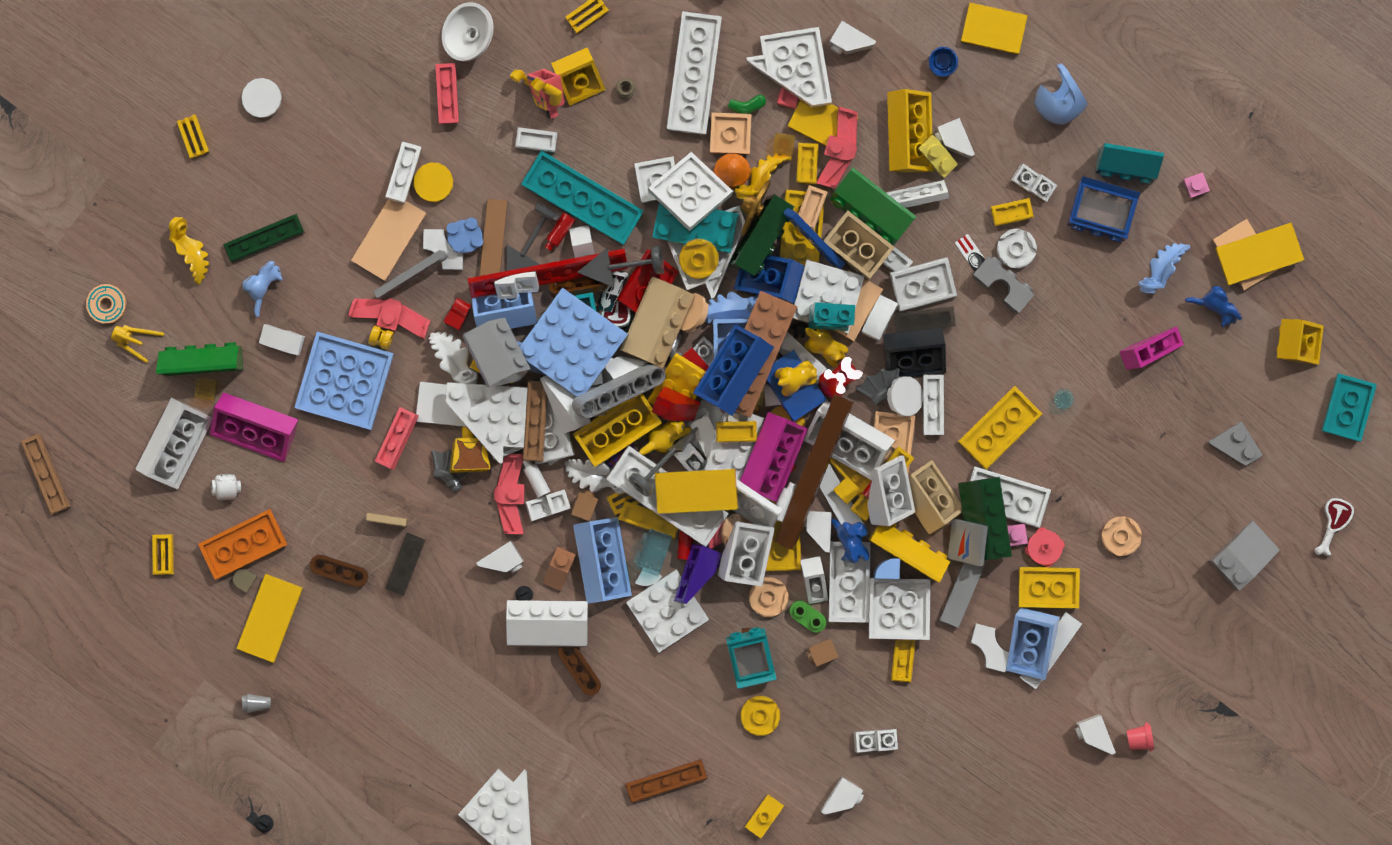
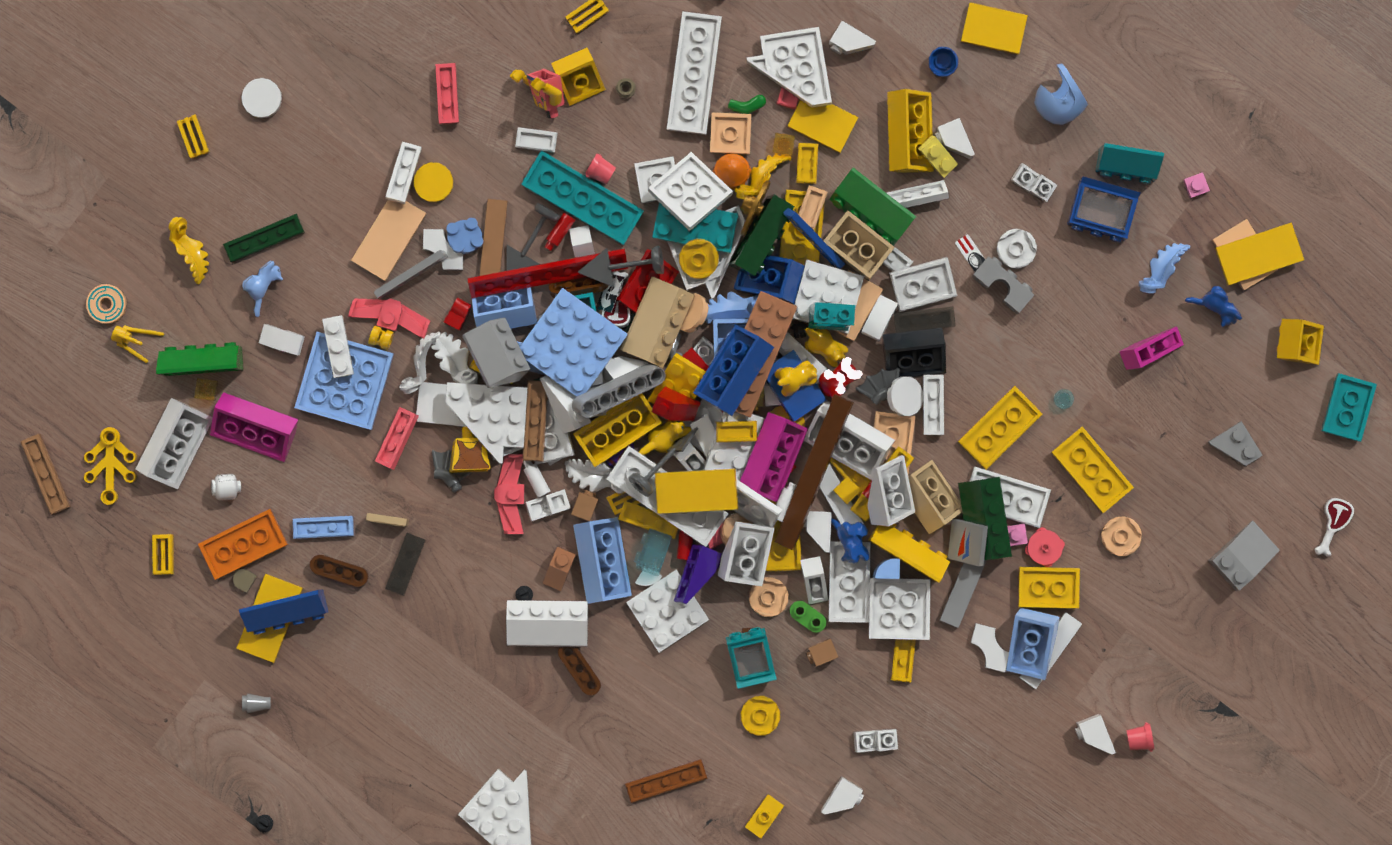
(109, 463): none -> yellow plant
(284, 610): none -> blue slope
(323, 527): none -> light blue tile
(338, 346): none -> white plate
(411, 384): none -> white plant
(460, 28): white dish -> none
(503, 559): white slope -> none
(519, 283): white slope -> none
(600, 169): none -> coral piece
(840, 148): coral plate -> none
(1012, 212): yellow plate -> none
(1092, 469): none -> yellow plate

